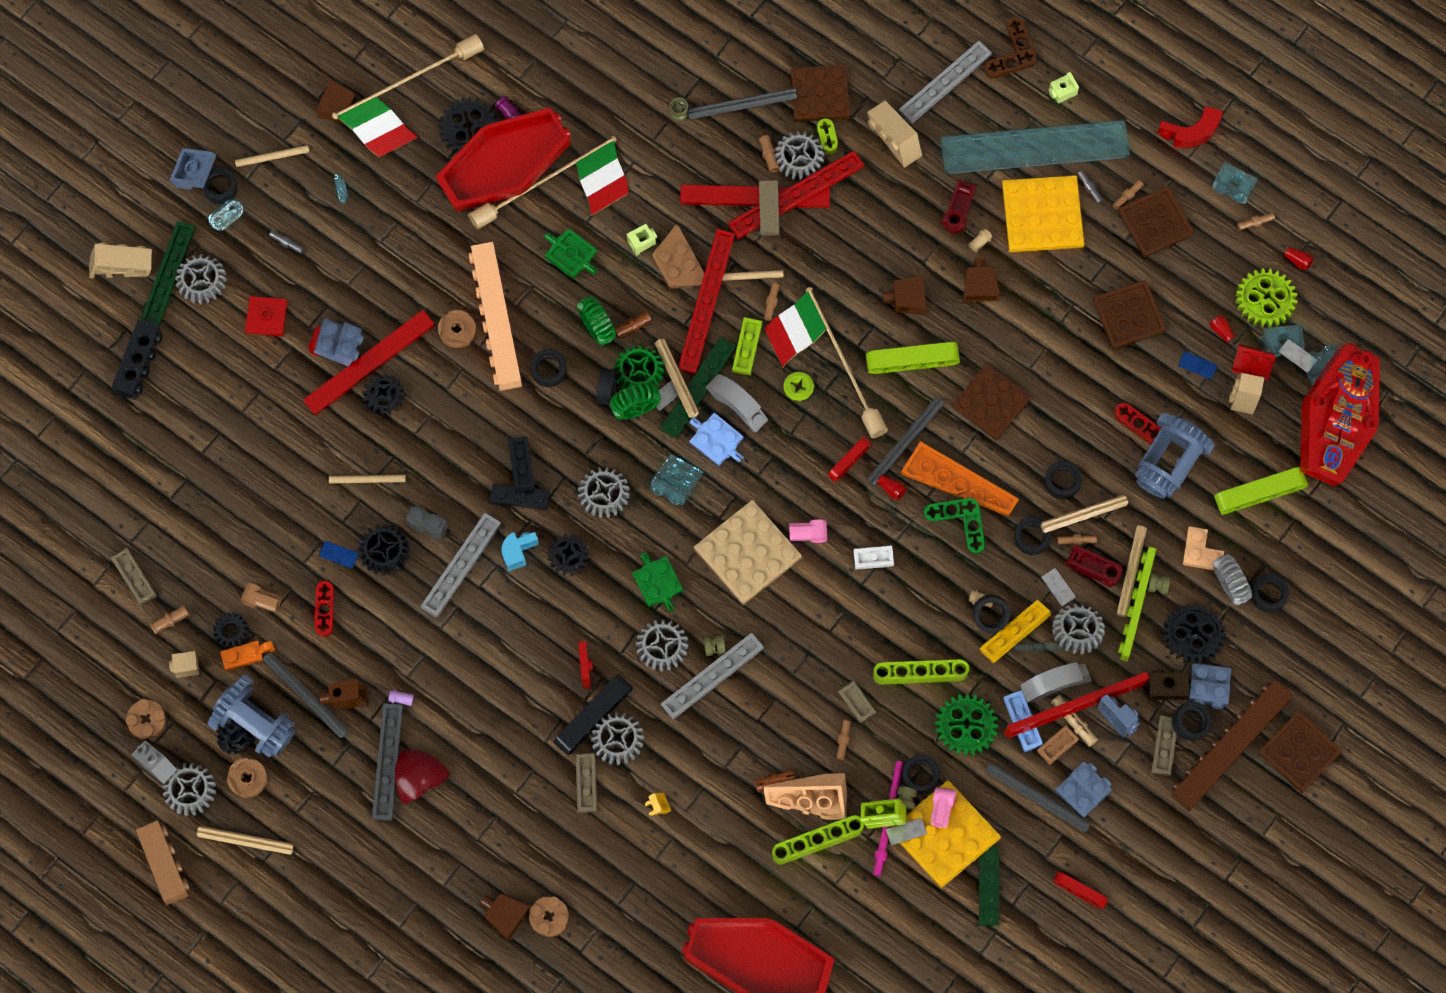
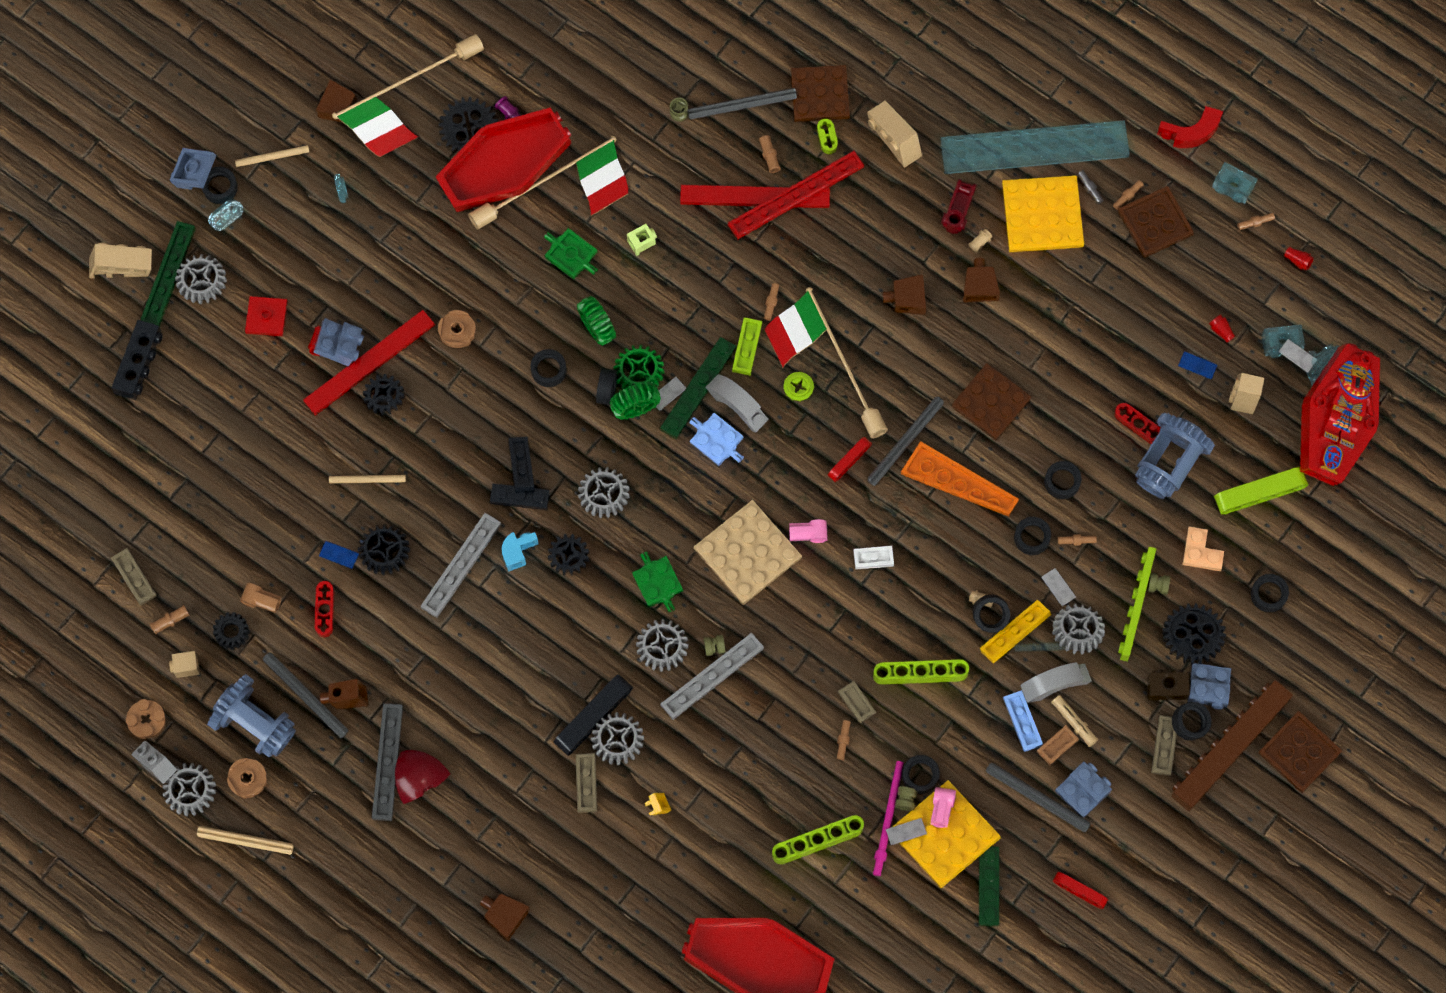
(162, 863): medium nougat brick -> none
(234, 738): black gear -> none
(245, 654): orange plate -> none
(286, 242): flat silver bar -> none
(400, 697): lavender pin -> none
(423, 522): dark grey brick -> none
(496, 316): light nougat brick -> none
(550, 905): medium nougat plate -> none
(586, 665): red plate -> none
(632, 325): dark orange pin -> none
(675, 480): clear light blue plate -> none
(676, 378): tan axle -> none
(678, 261): medium nougat wing -> none
(706, 301): red tile -> none
(753, 275): tan bar -> none
(769, 207): dark tan tile -> none
(774, 778): dark orange pin -> none
(788, 146): light grey gear -> none
(817, 795): light nougat wedge -> none
(883, 813): lime brick -> none
(892, 487): red cone -> none
(912, 357): lime beam -> none
(945, 82): light grey plate -> none
(966, 708): green gear -> none
(967, 517): green beam -> none
(1020, 52): reddish brown beam -> none
(1062, 94): yellowish green brick -> none
(1075, 705): red tile -> none
(1084, 513): tan axle -> none
(1093, 566): dark red piece -> none
(1122, 719): sand blue plate -> none
(1129, 314): reddish brown plate -> none
(1131, 572): tan axle -> none
(1232, 579): light grey gear -> none
(1253, 362): red plate -> none
(1277, 286): lime gear -> none

